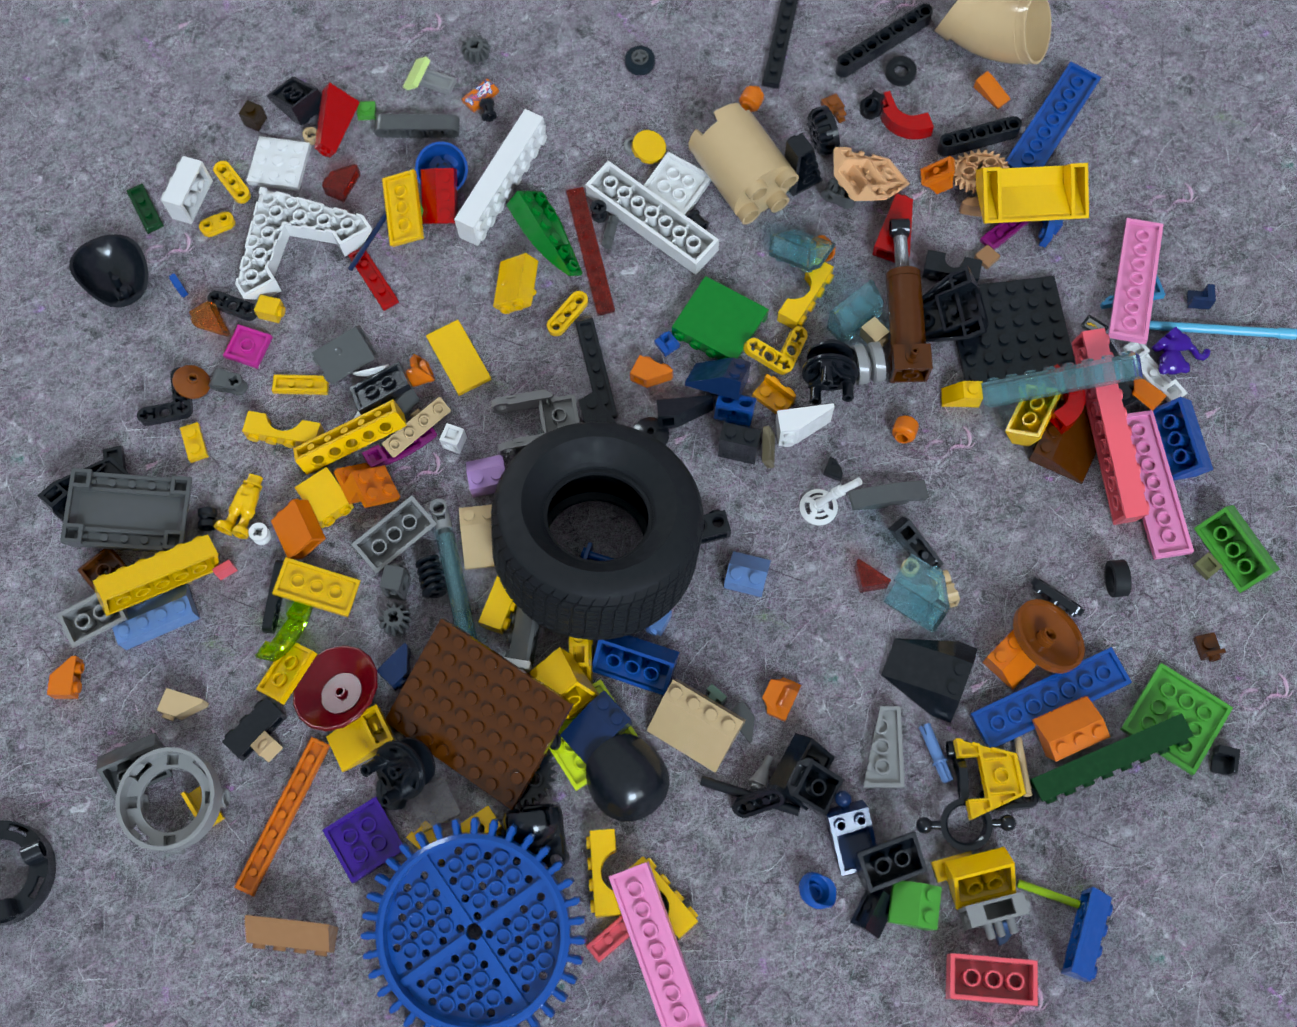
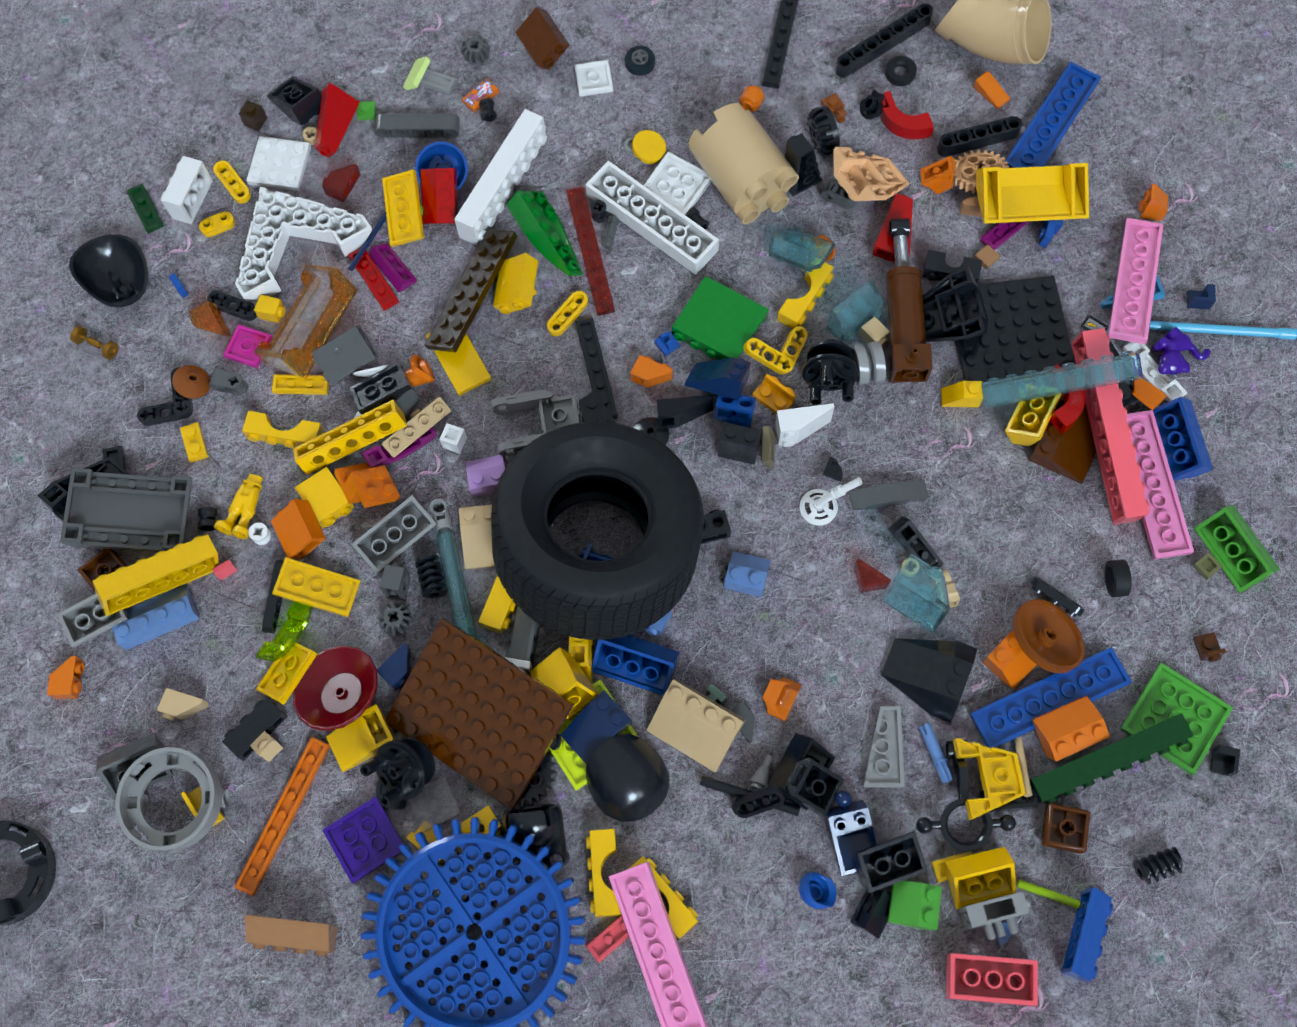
(79, 334): none -> pearl gold wheel
(309, 321): none -> windscreen
(392, 267): none -> magenta slope
(471, 291): none -> dark brown plate
(542, 38): none -> reddish brown piece
(593, 78): none -> white tile
(905, 429): orange head -> none
(1076, 820): none -> reddish brown brick
(1154, 204): none -> orange slope
(1159, 864): none -> black piece

